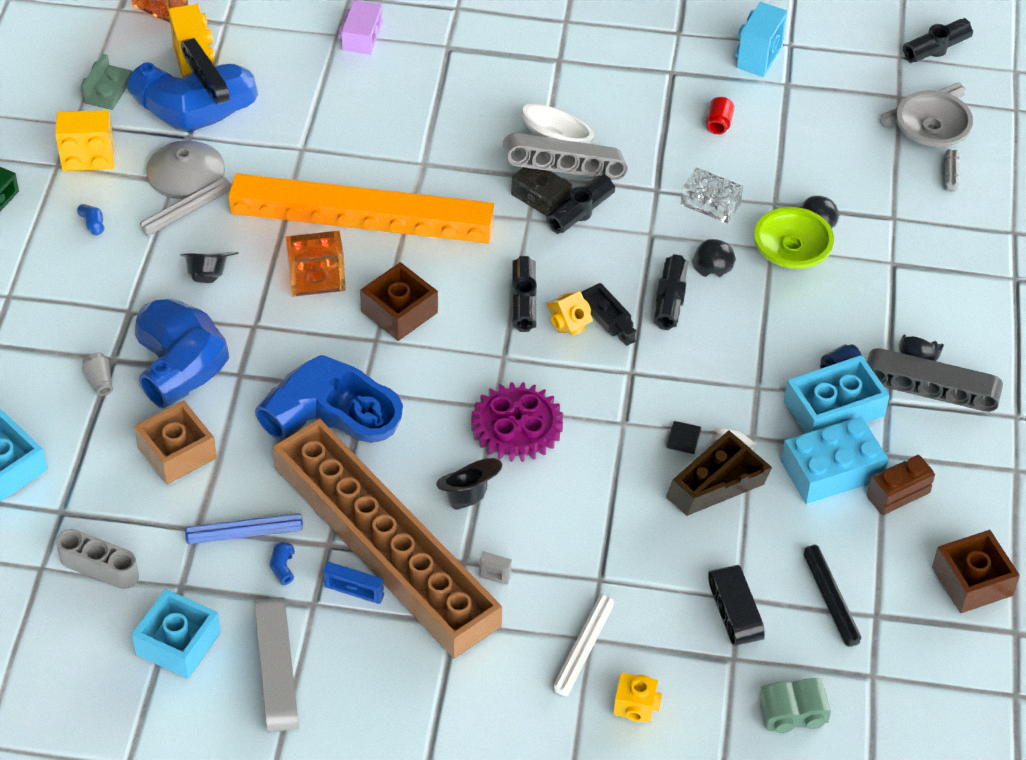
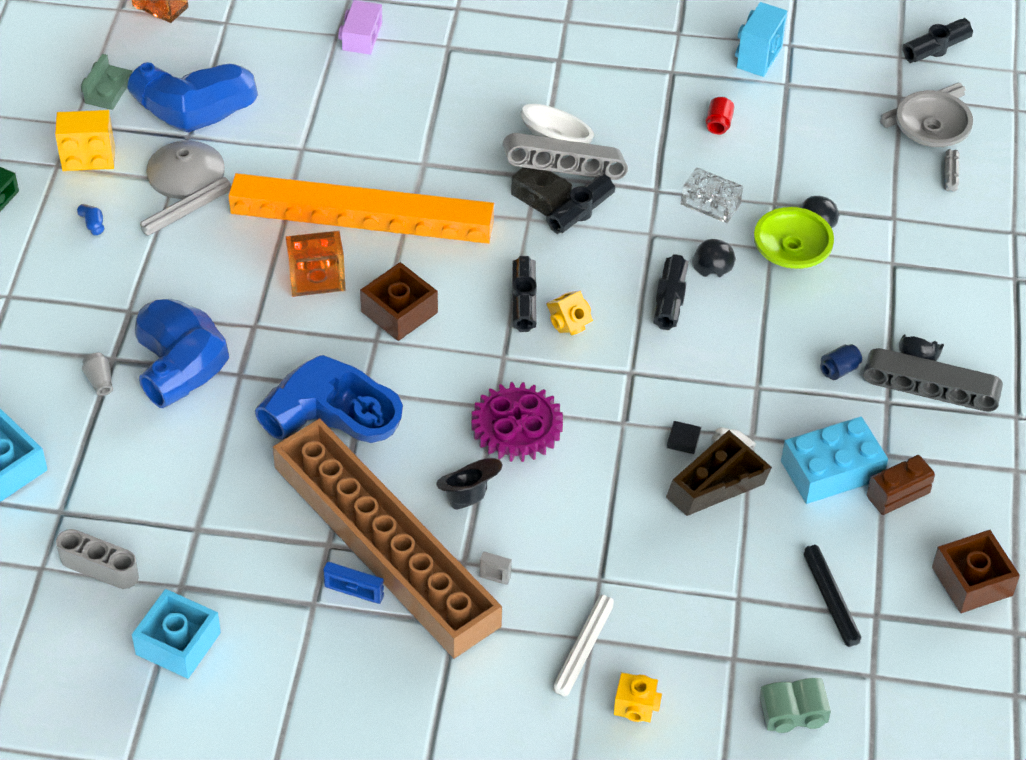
(175, 442): medium nougat brick -> none
(189, 23): yellow brick -> none
(205, 71): black beam -> none
(206, 267): black piece -> none
(243, 528): axle -> none
(276, 665): light grey beam -> none
(278, 561): blue arm -> none
(610, 313): black hinge -> none
(736, 605): black beam -> none
(836, 395): medium azure brick -> none

